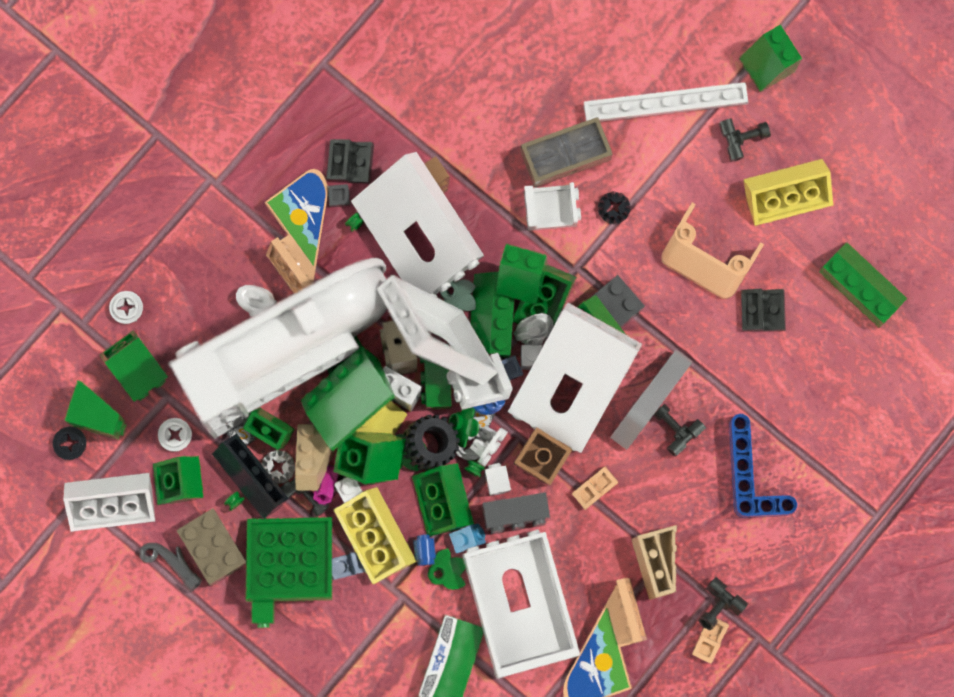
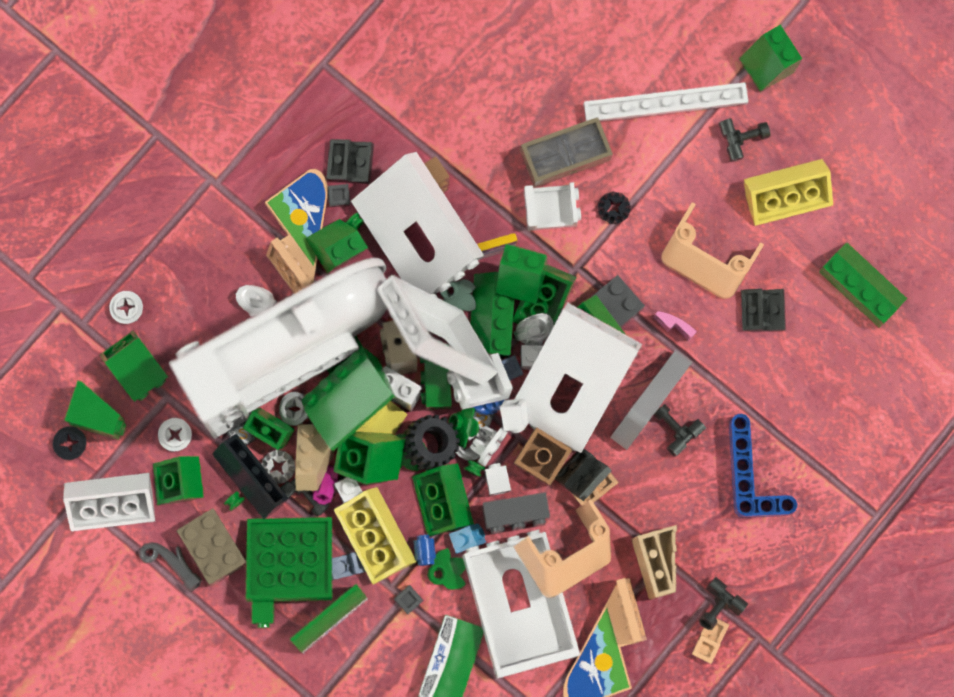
(288, 416): none -> white gear
(329, 619): none -> green slope
(336, 245): none -> green slope
(408, 599): none -> dark grey tile
(497, 245): none -> yellow tile
(514, 415): none -> white brick
(555, 575): none -> light nougat windscreen
(582, 474): none -> pearl dark grey slope
(669, 321): none -> bright pink slope

